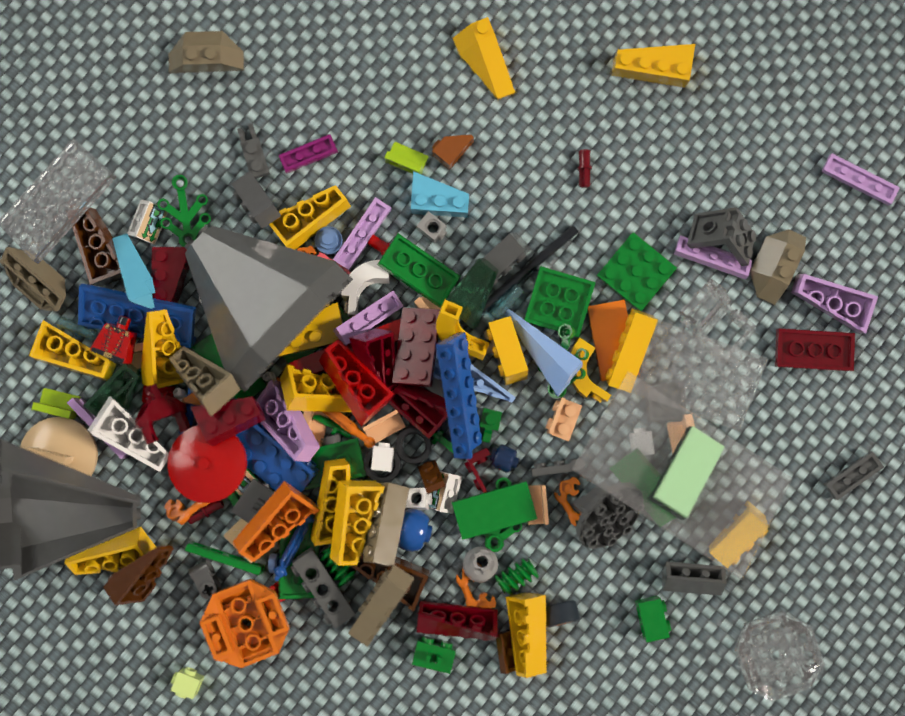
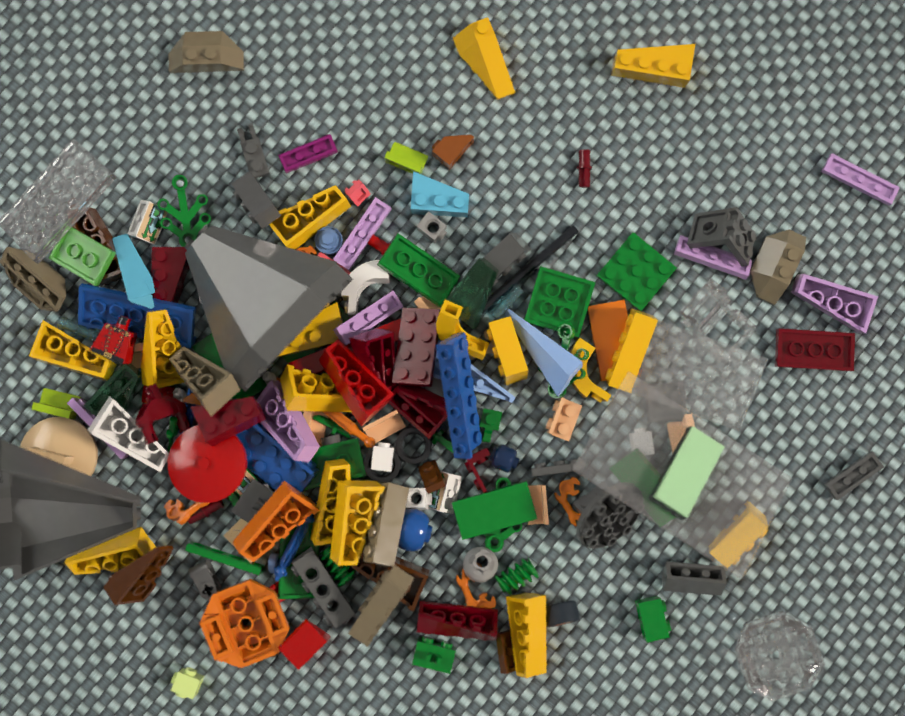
(83, 256): none -> bright green tile
(172, 431): none -> green piece
(303, 643): none -> red slope
(357, 192): none -> coral tile

